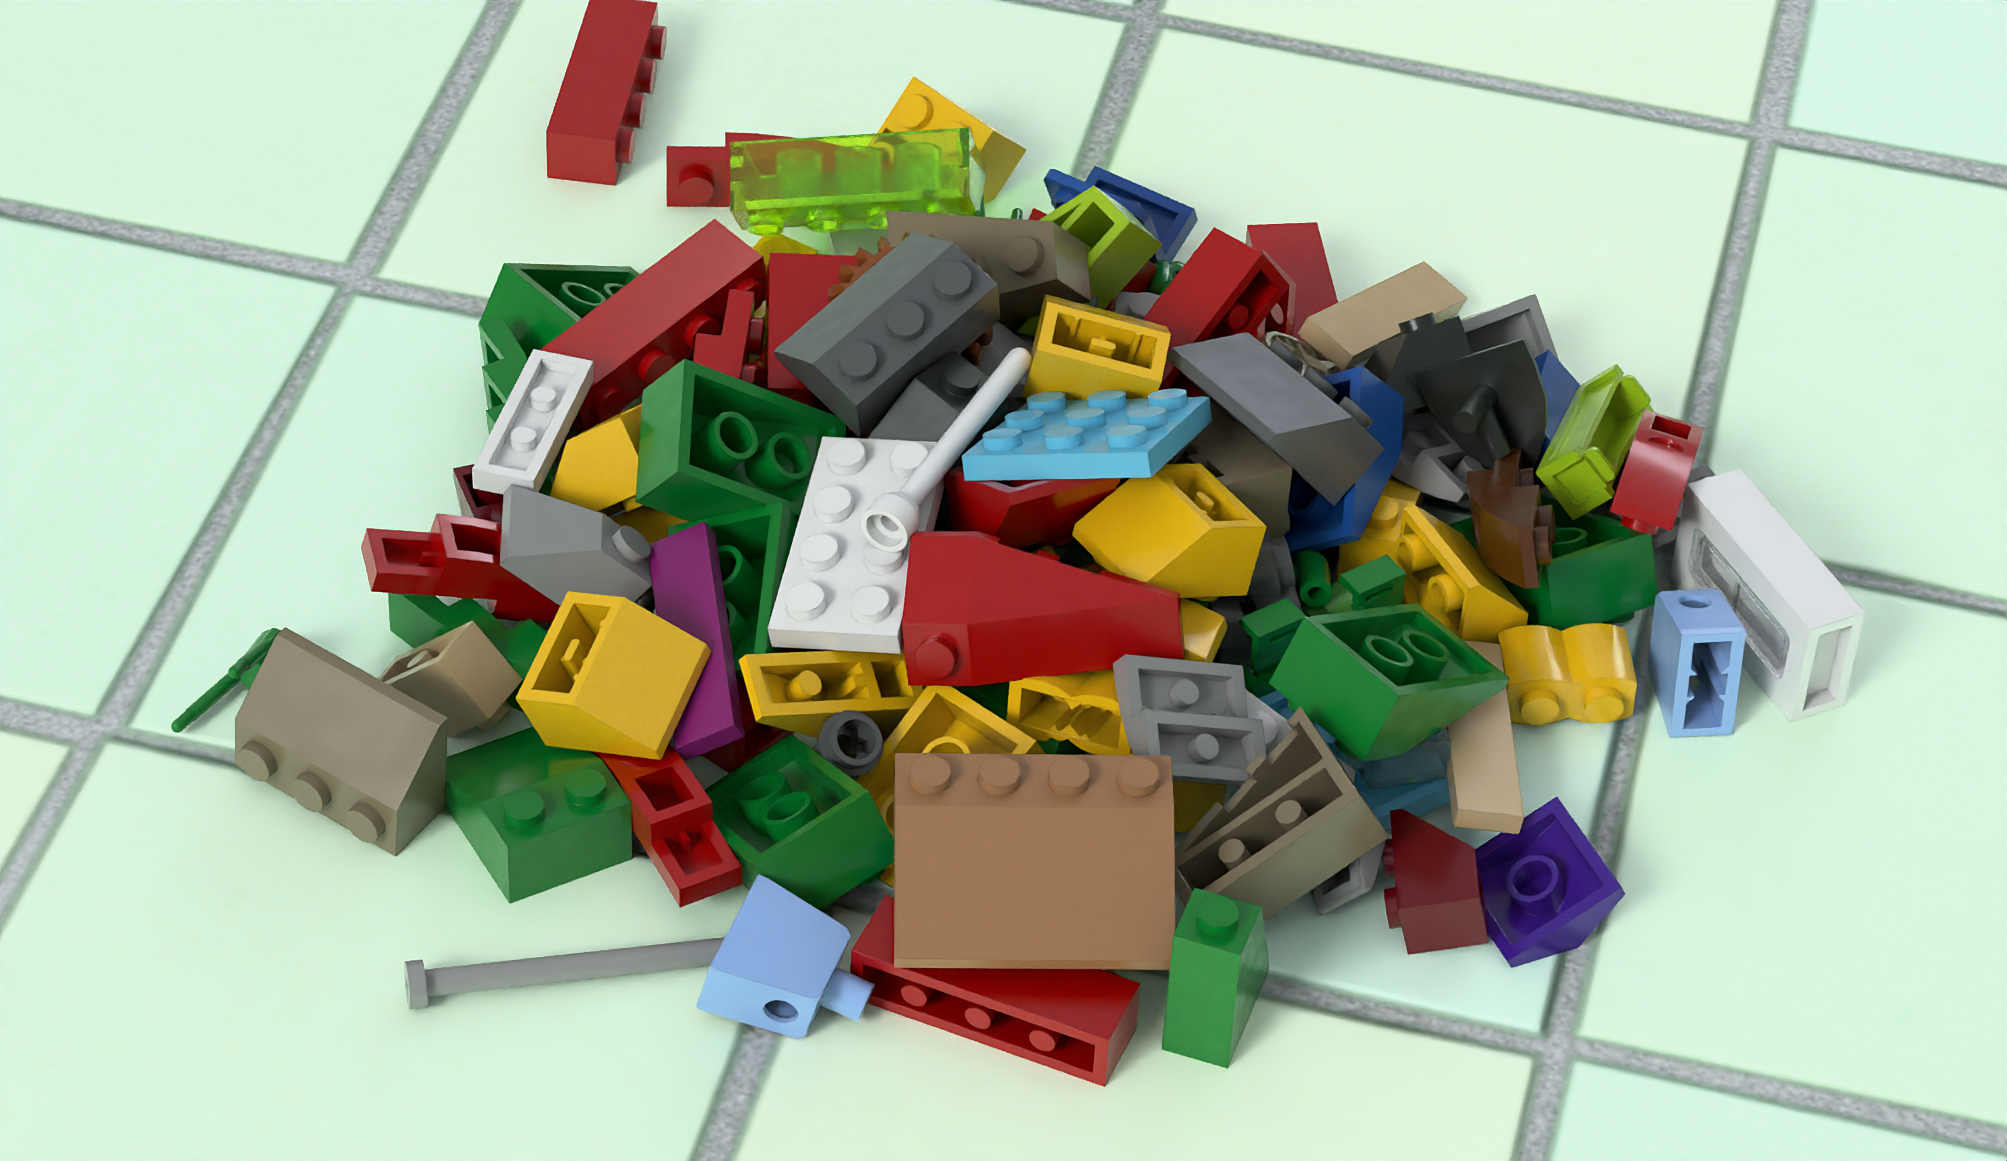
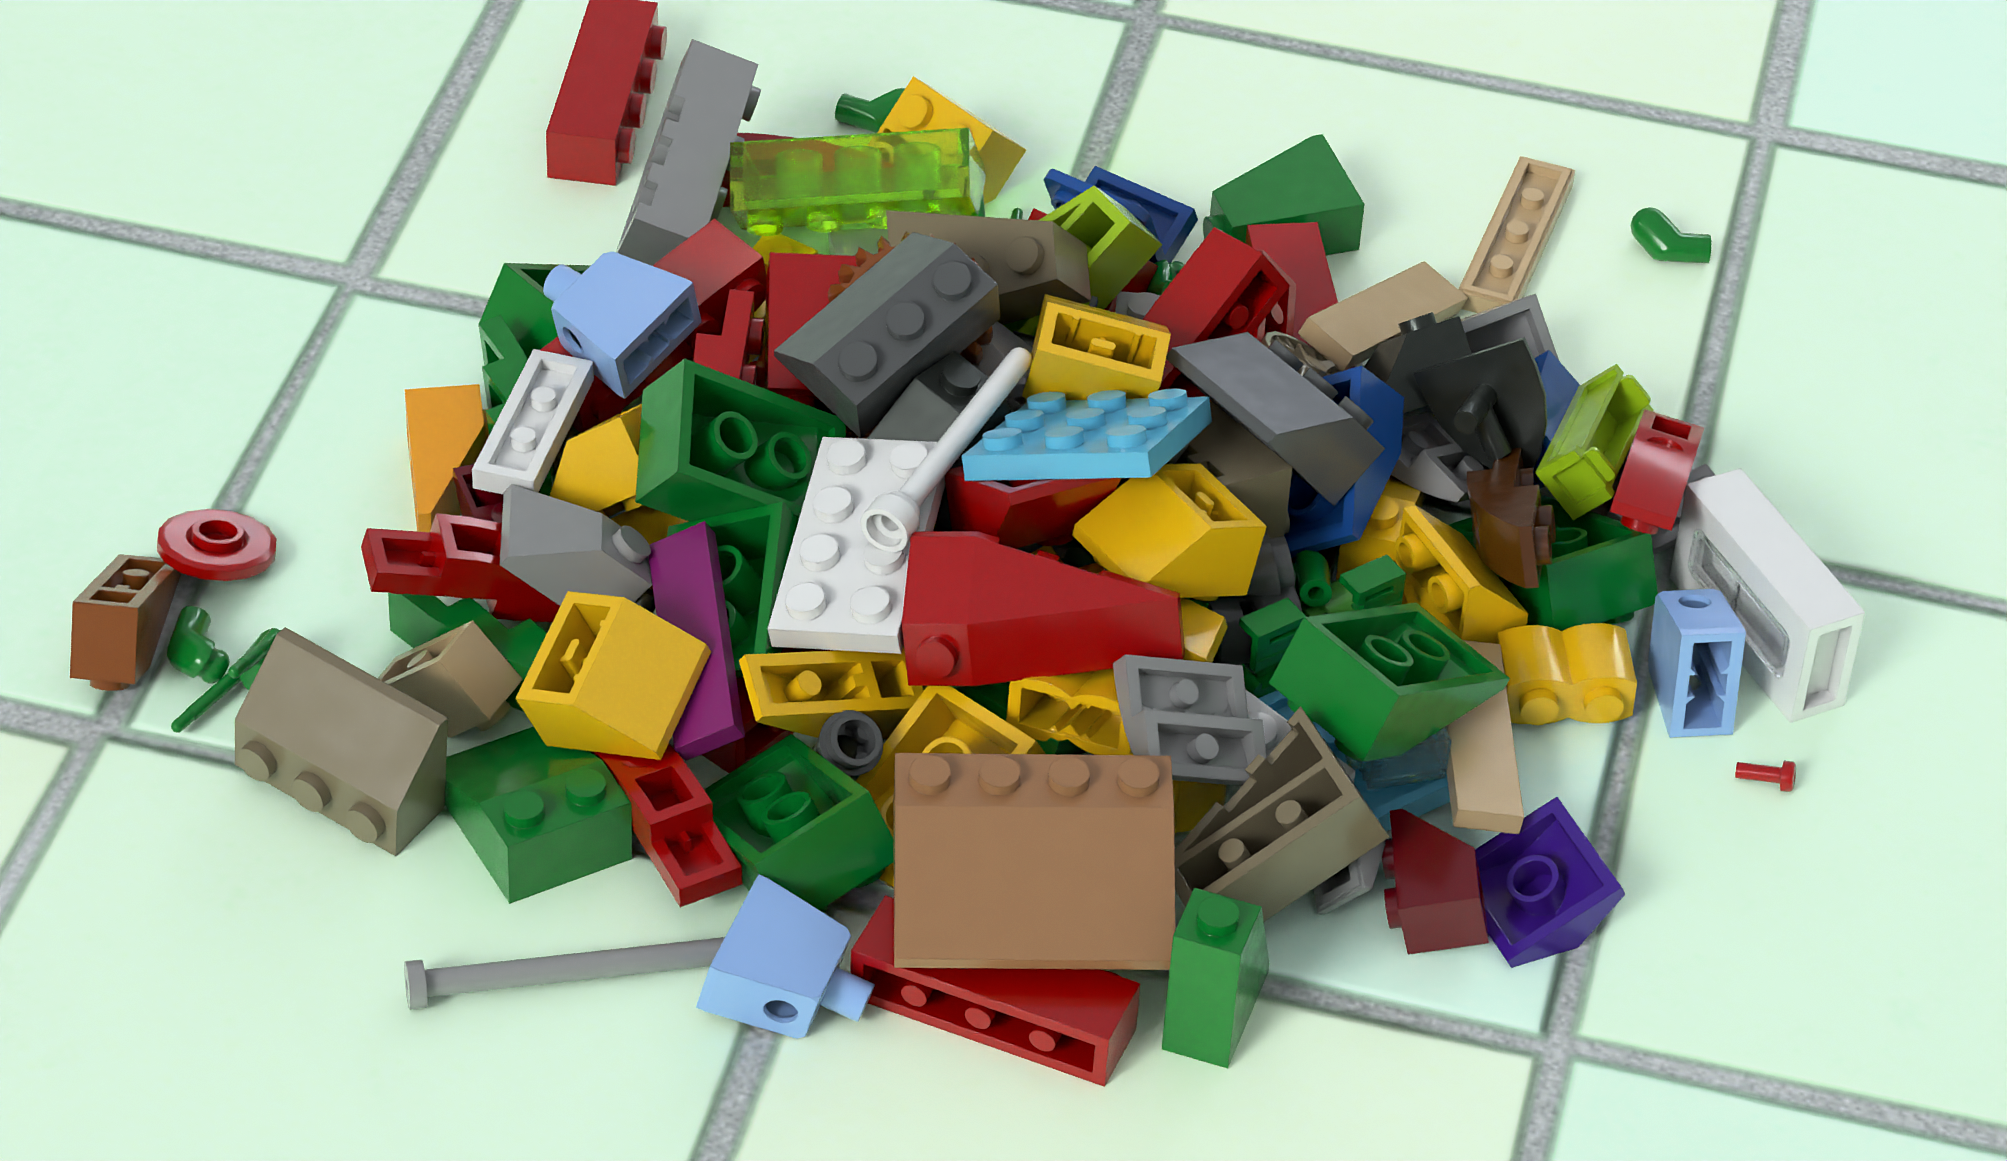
(121, 621): none -> dark orange slope
(191, 649): none -> green arm
(216, 544): none -> wheel
(443, 433): none -> light orange slope
(621, 316): none -> light blue torso
(690, 152): none -> light grey wedge
(865, 113): none -> green arm
(1293, 188): none -> green slope
(1516, 234): none -> tan tile
(1665, 241): none -> green arm
(1782, 775): none -> red piece

